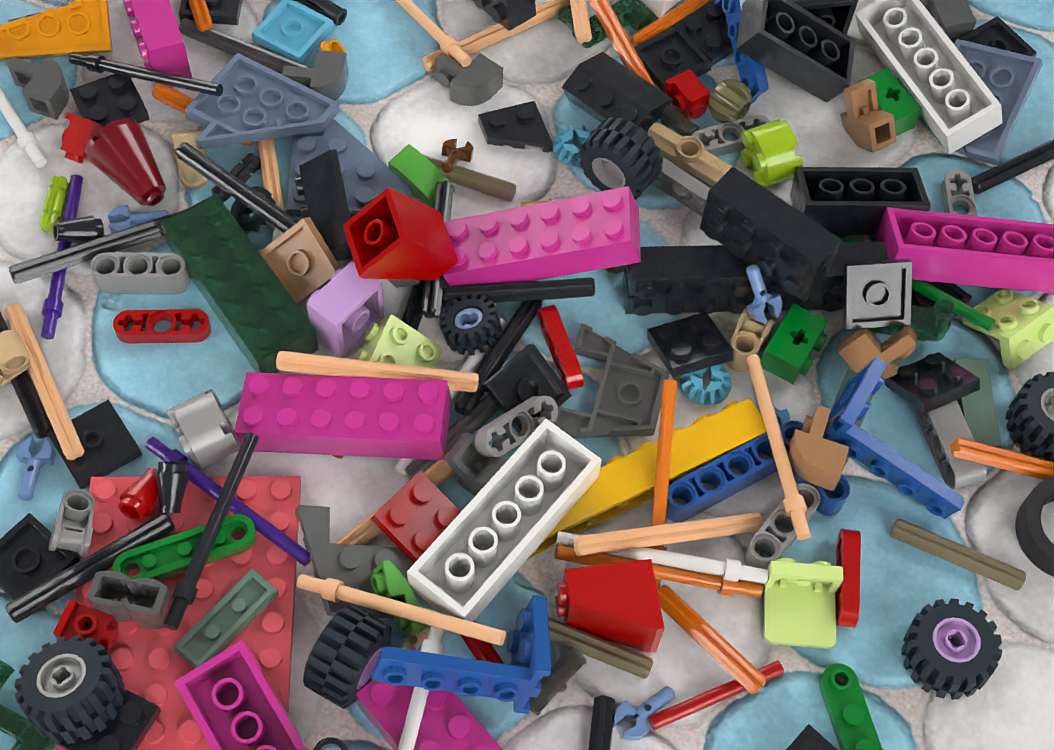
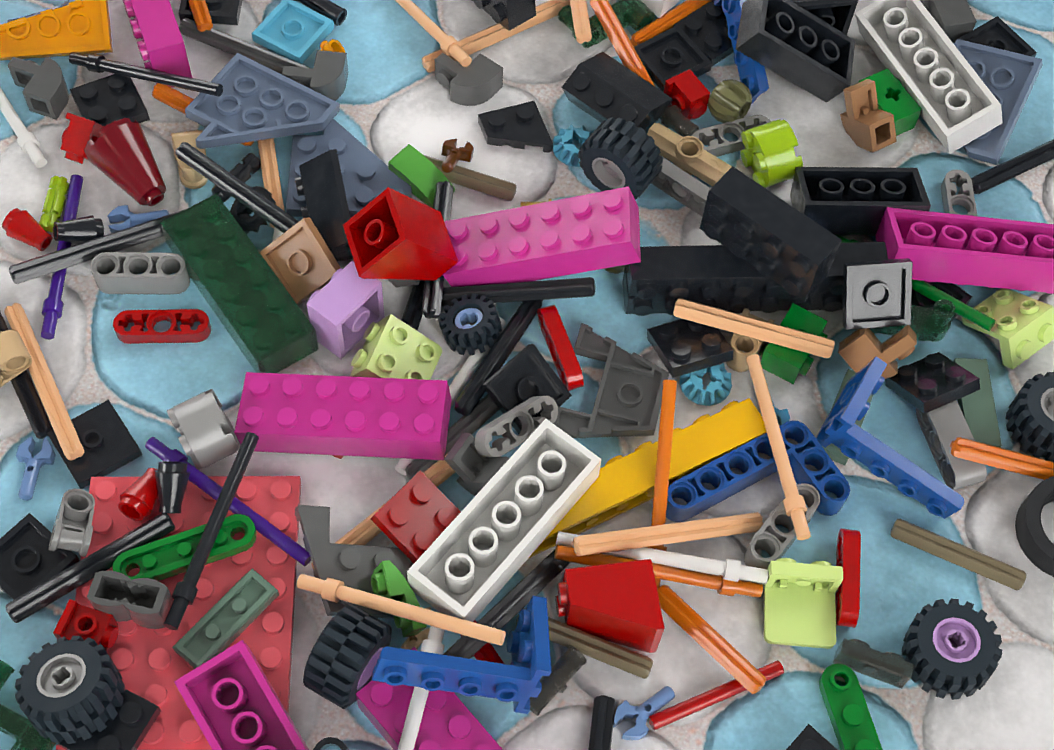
(25, 228): none -> red cone
(361, 368): light nougat axle -> none
(511, 604): none -> black axle
(754, 328): none -> light nougat axle
(773, 299): medium blue bar -> none
(814, 457): medium nougat brick -> none
(881, 666): none -> clear smoke plate

